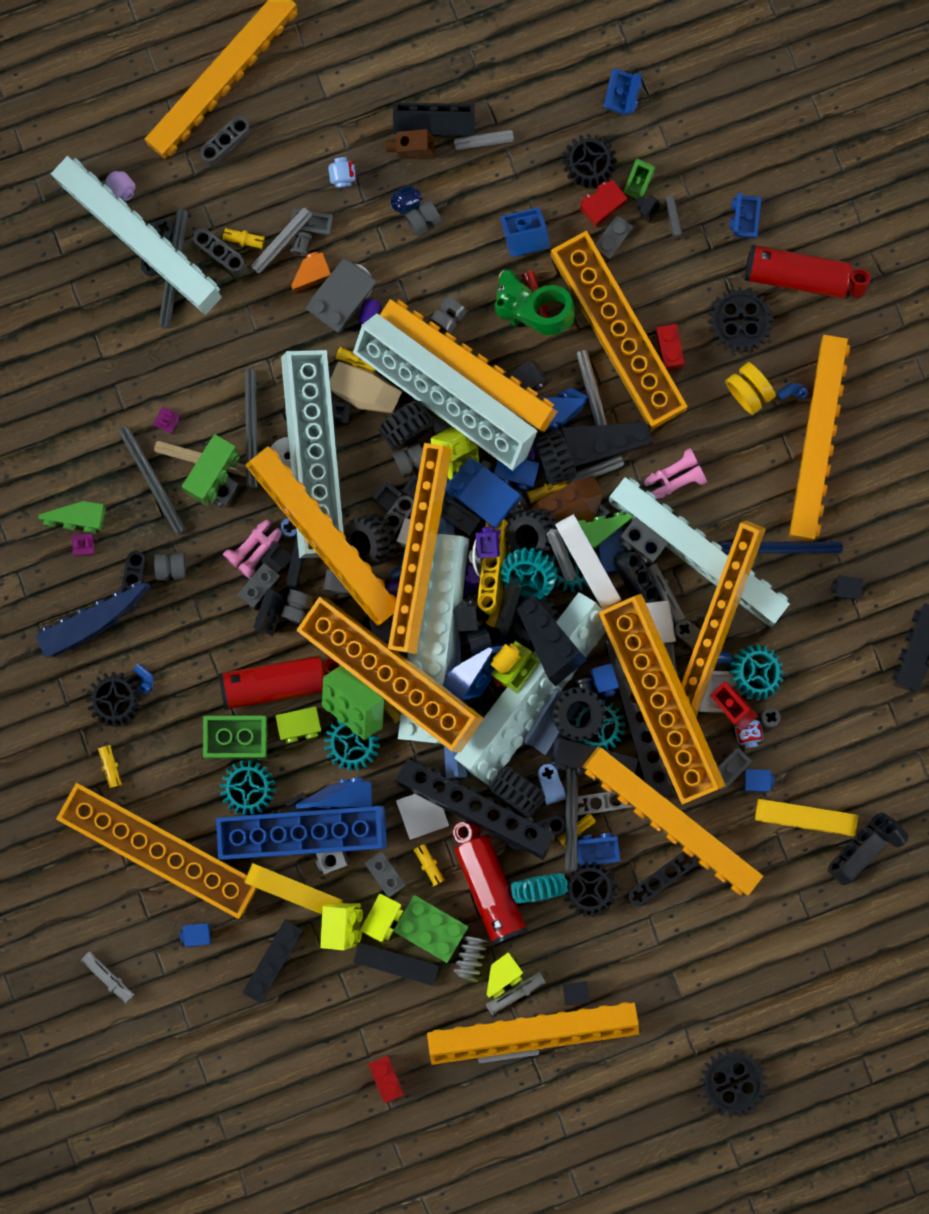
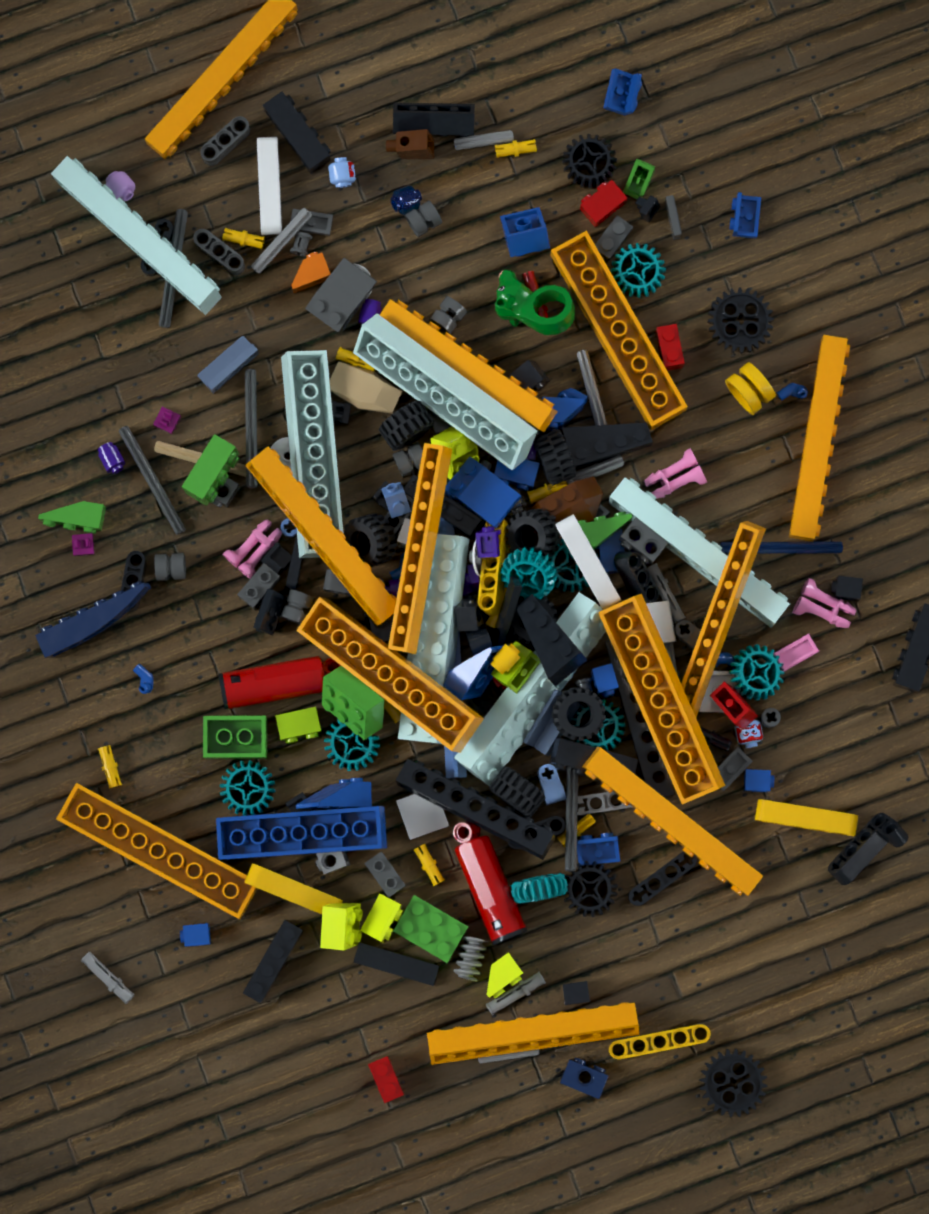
(111, 458): none -> dark purple brick
(114, 708): black gear -> none
(228, 364): none -> sand blue panel
(269, 185): none -> white beam
(296, 131): none -> black brick
(396, 499): none -> medium blue bracket
(515, 148): none -> yellow pin
(561, 554): light grey axle -> none
(571, 1078): none -> dark blue brick
(646, 267): none -> teal gear
(668, 1035): none -> yellow beam
(716, 740): none -> black axle
(796, 652): none -> bright pink tile
(804, 273): red piece -> none
(805, 605): none -> bright pink piece

